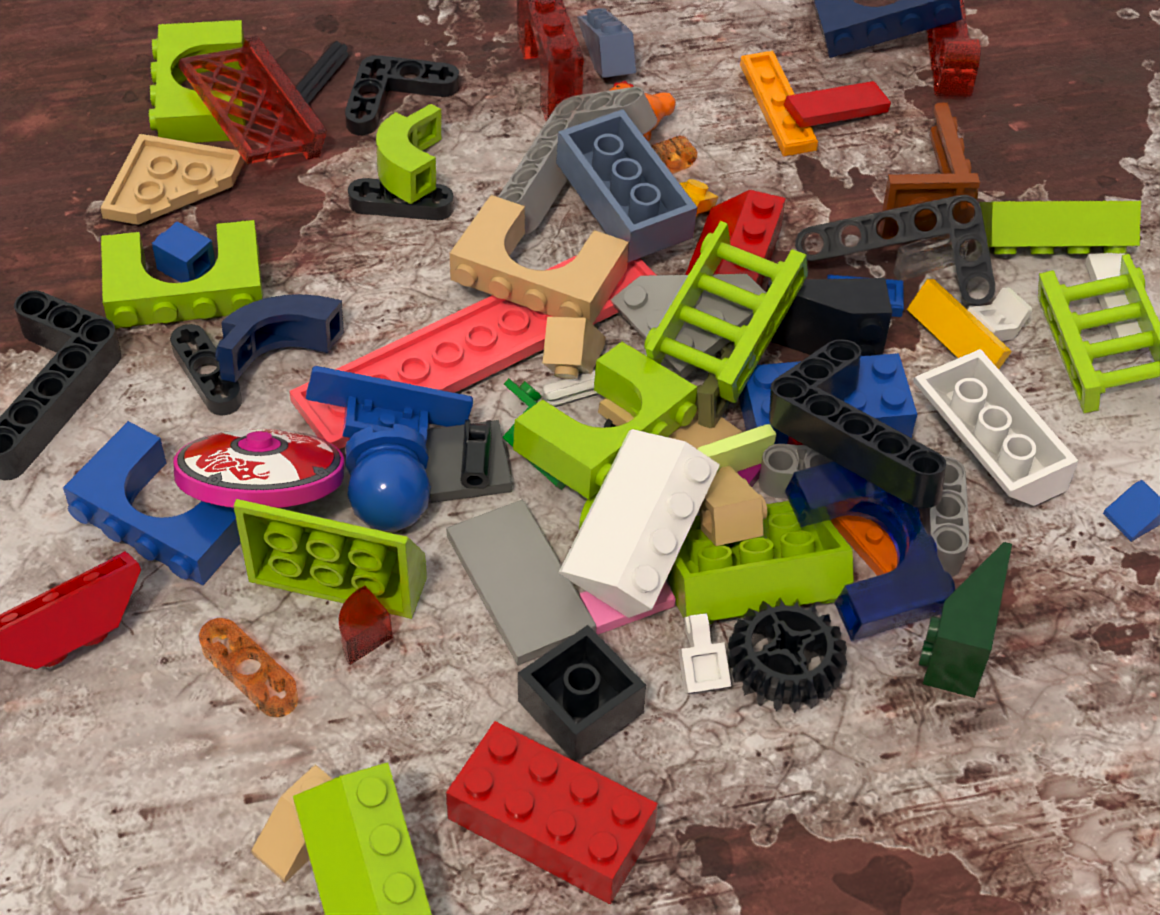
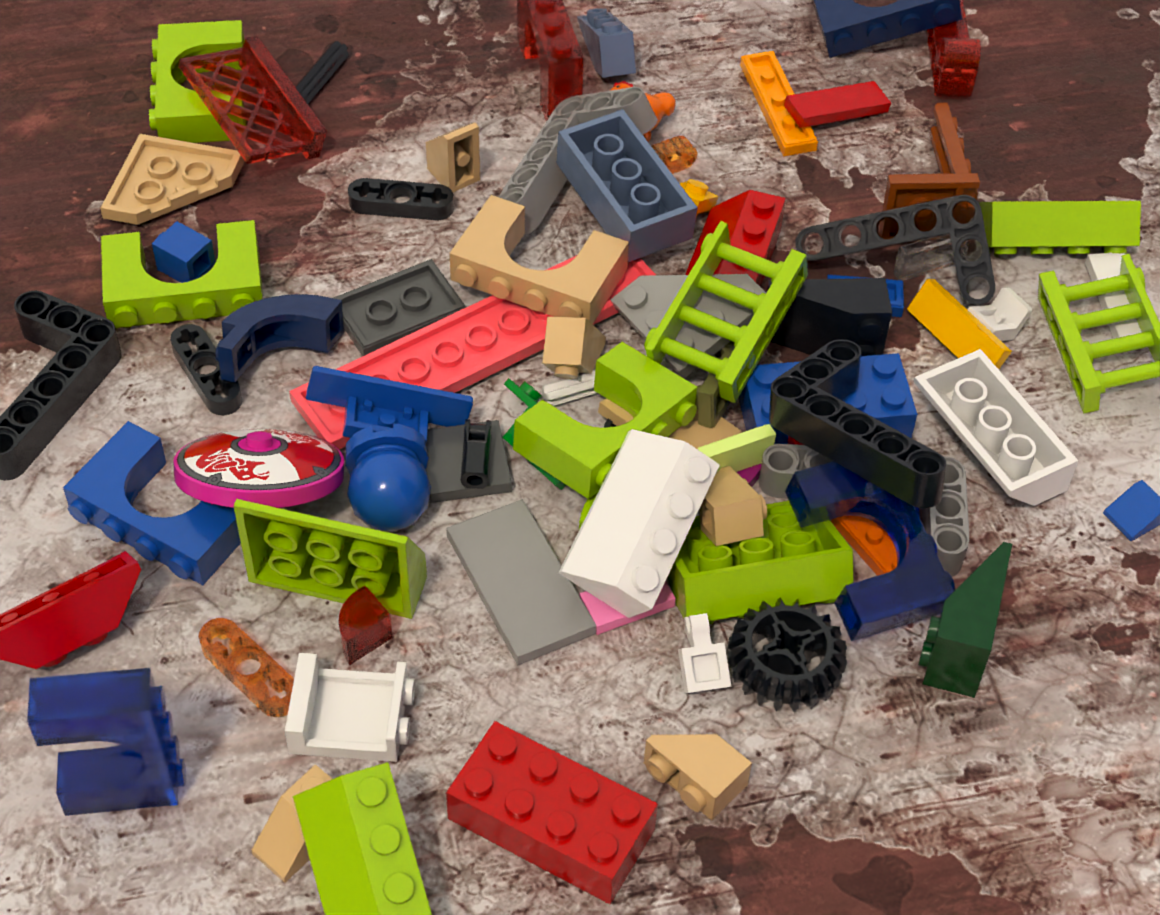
(115, 709): none -> clear blue arch
(348, 712): none -> white panel
(397, 306): none -> dark grey tile
(400, 154): lime arch -> none
(442, 82): black beam -> none
(455, 157): none -> tan slope
(581, 693): black brick -> none
(699, 768): none -> tan slope

